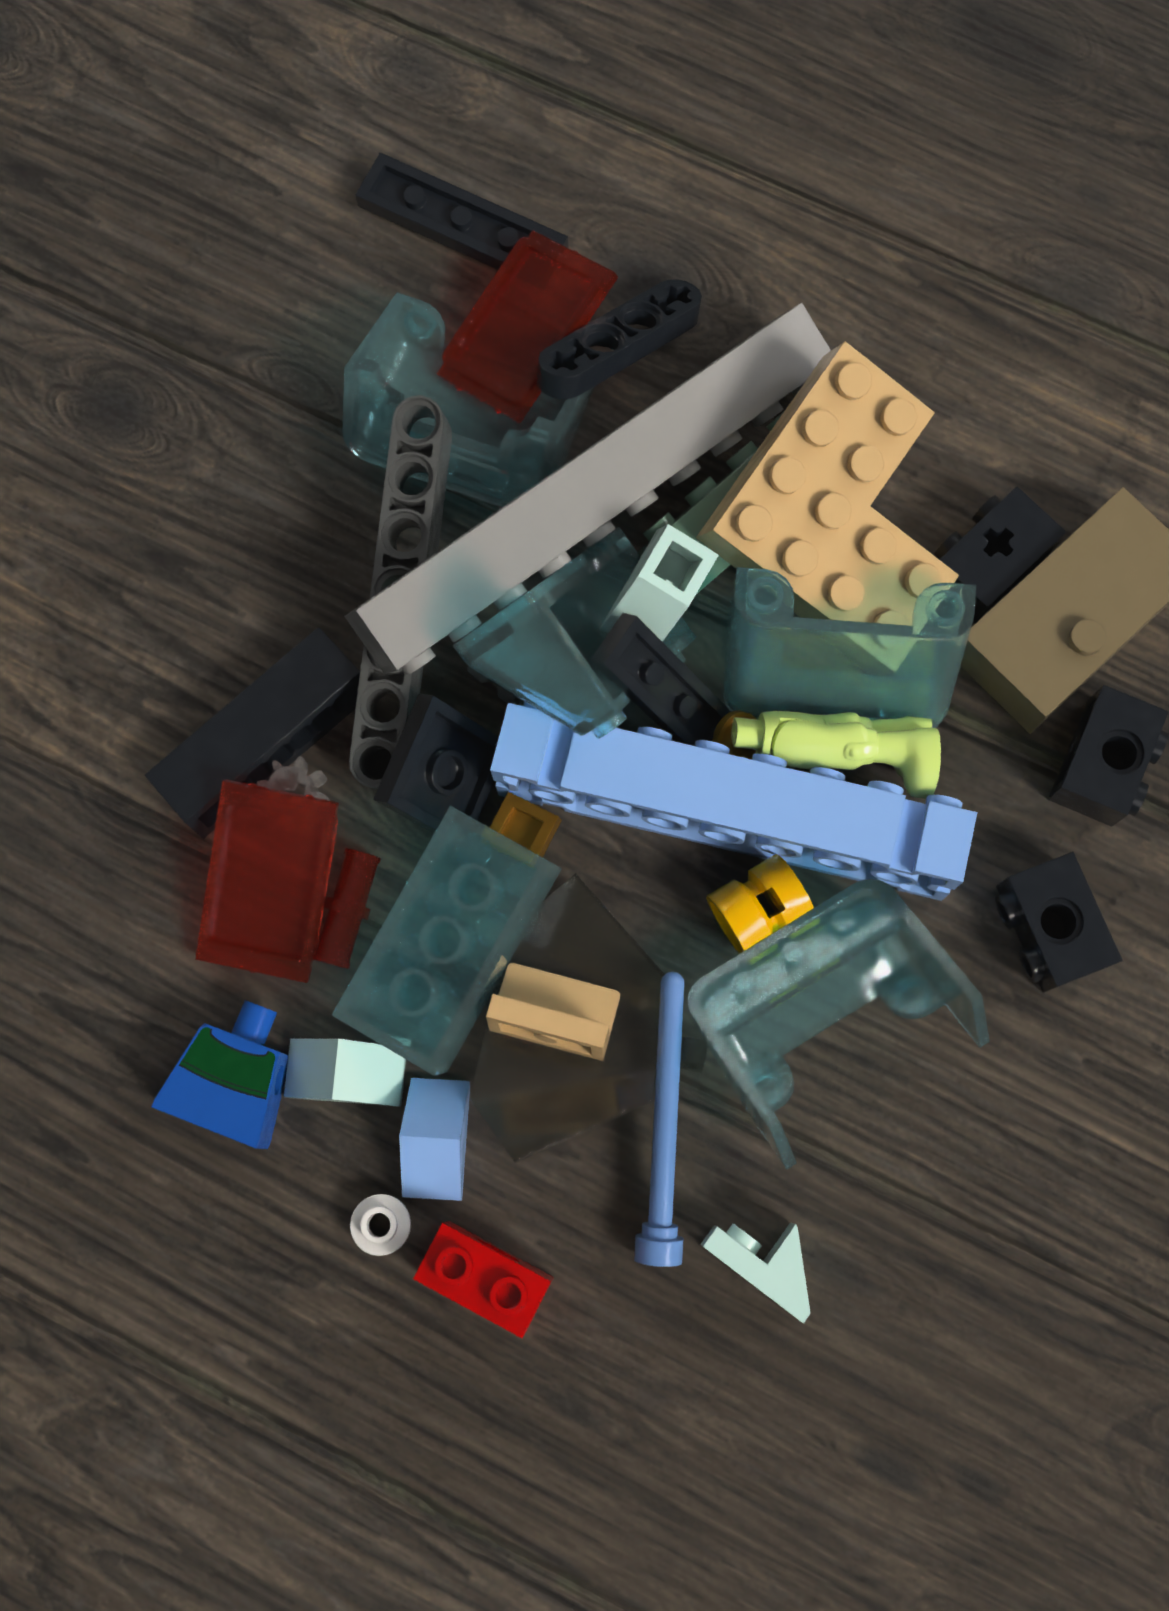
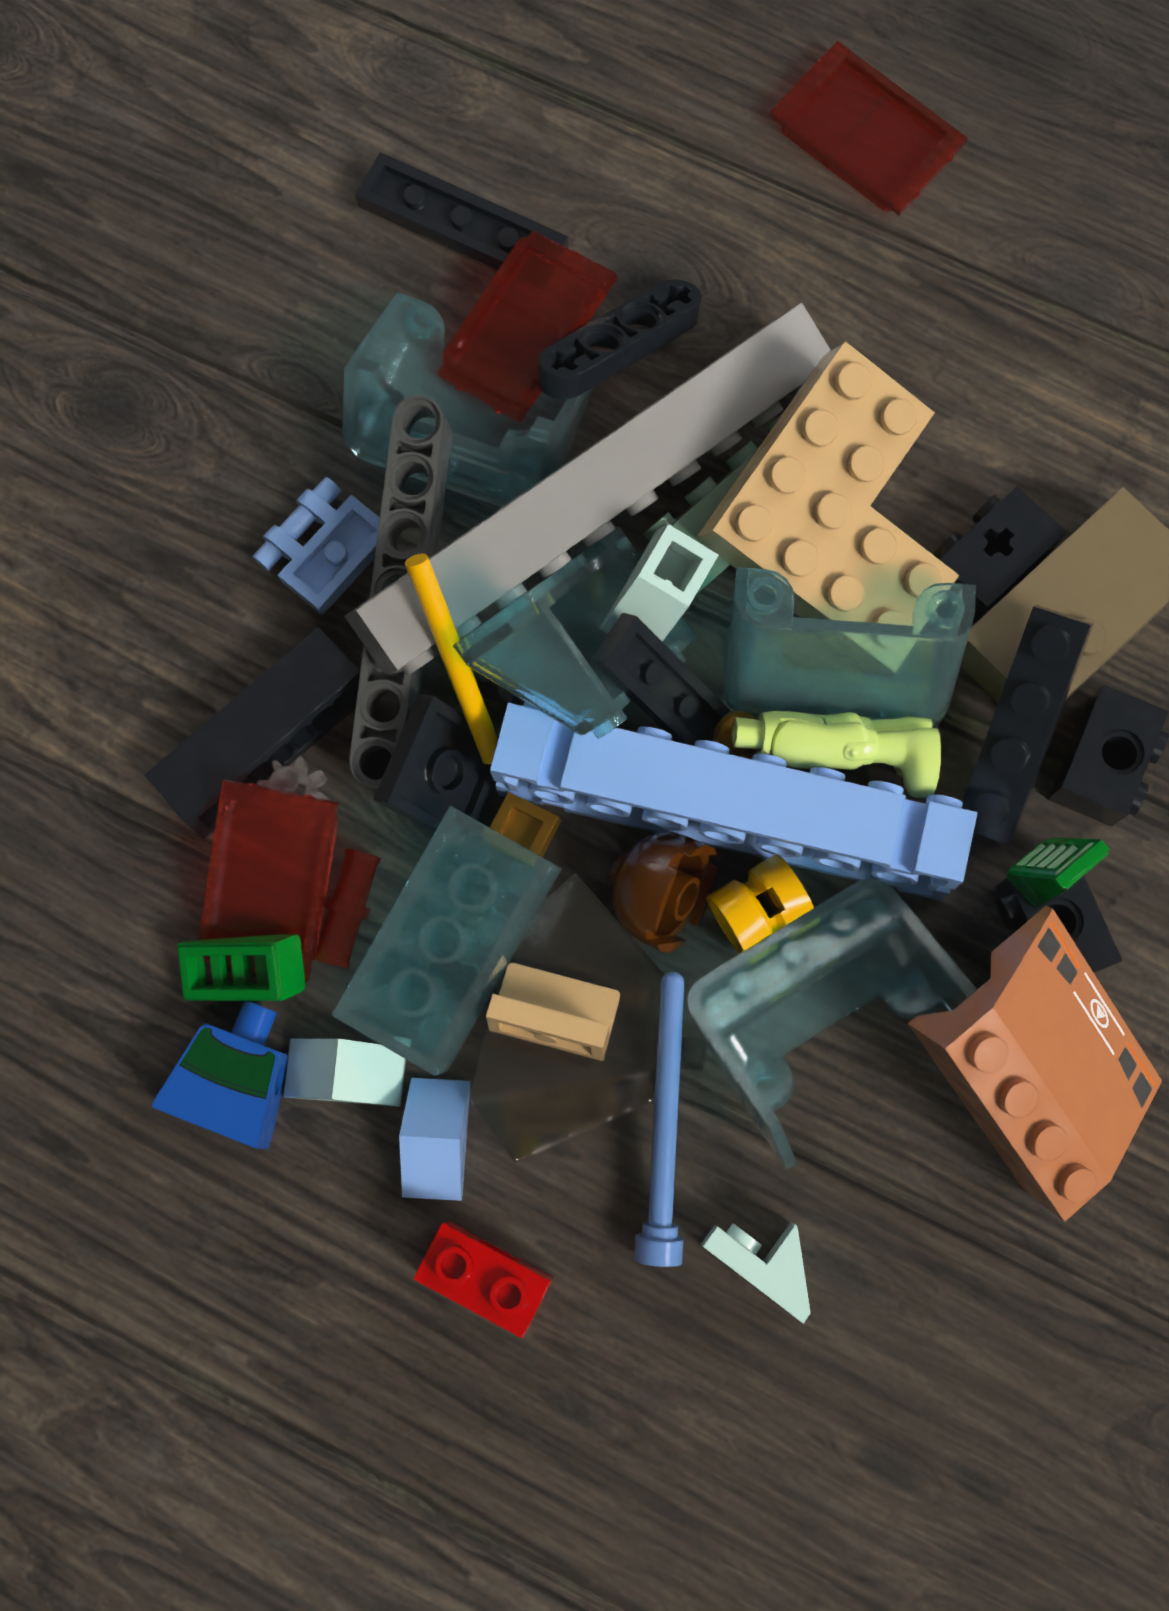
(276, 964): none -> green slope
(332, 556): none -> light blue plate
(399, 1224): white plate -> none
(445, 637): none -> yellow bar
(662, 887): none -> reddish brown cylinder
(867, 129): none -> clear red piece
(1025, 721): none -> black plate
(1045, 1066): none -> nougat piece
(1055, 867): none -> green slope

